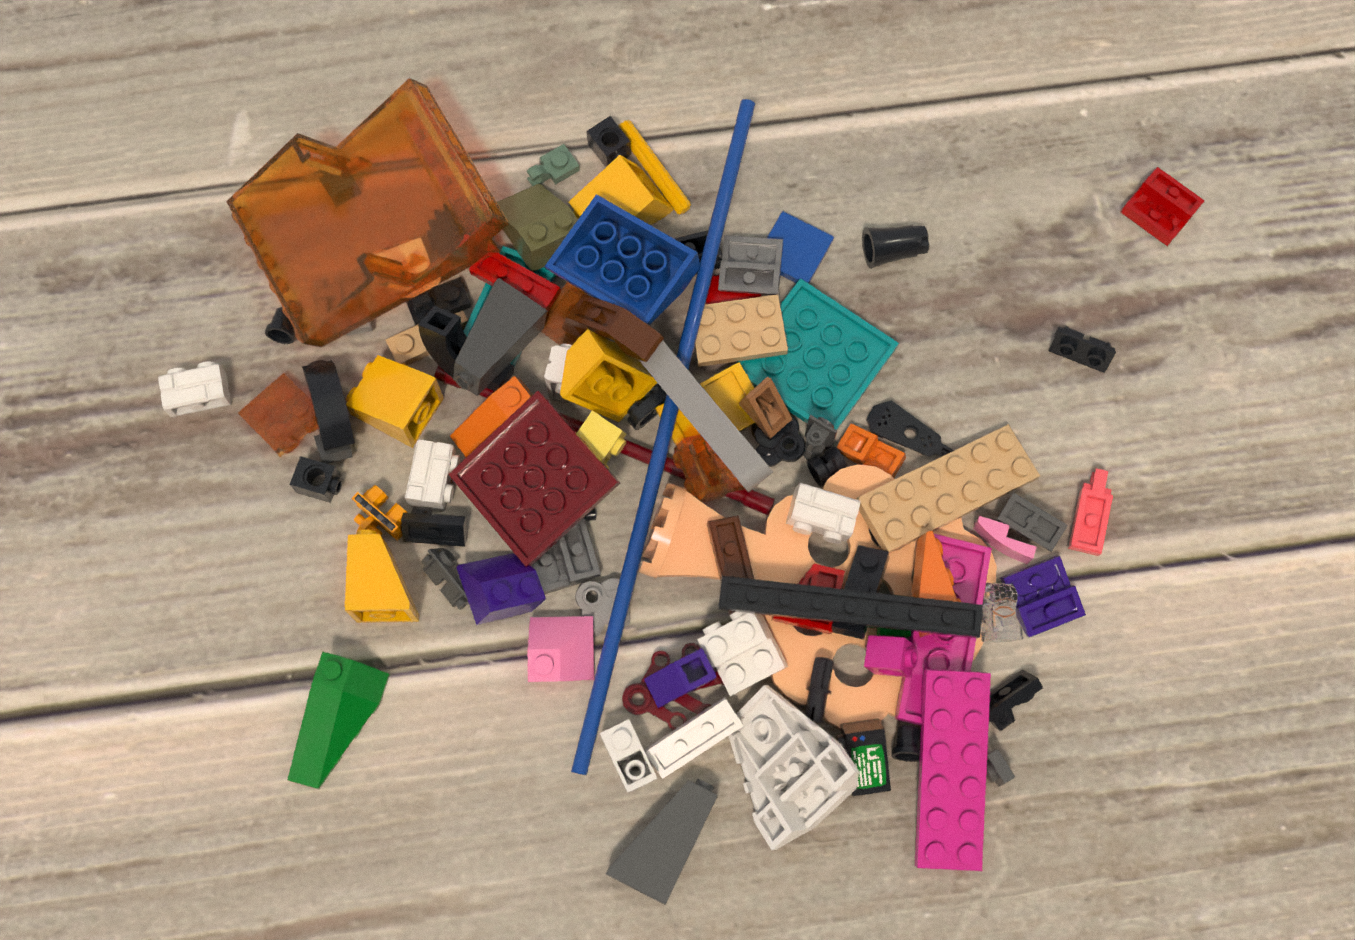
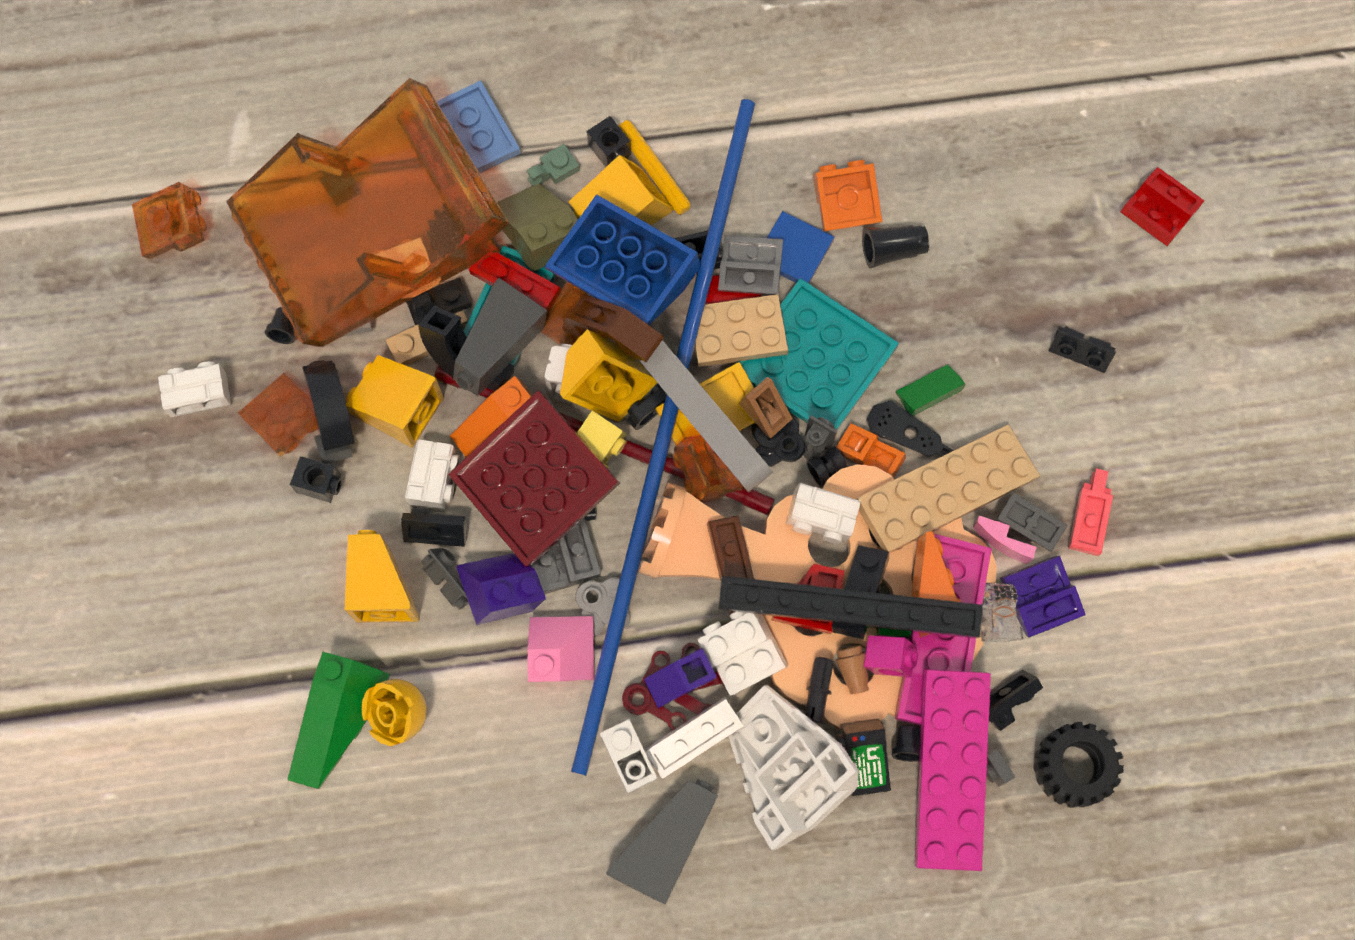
(169, 220): none -> clear orange plate
(370, 504): light orange hips -> none
(394, 711): none -> yellow cylinder
(479, 126): none -> medium blue plate
(847, 195): none -> orange plate
(852, 668): none -> medium nougat cone
(930, 390): none -> green slope
(1104, 761): none -> black tyre

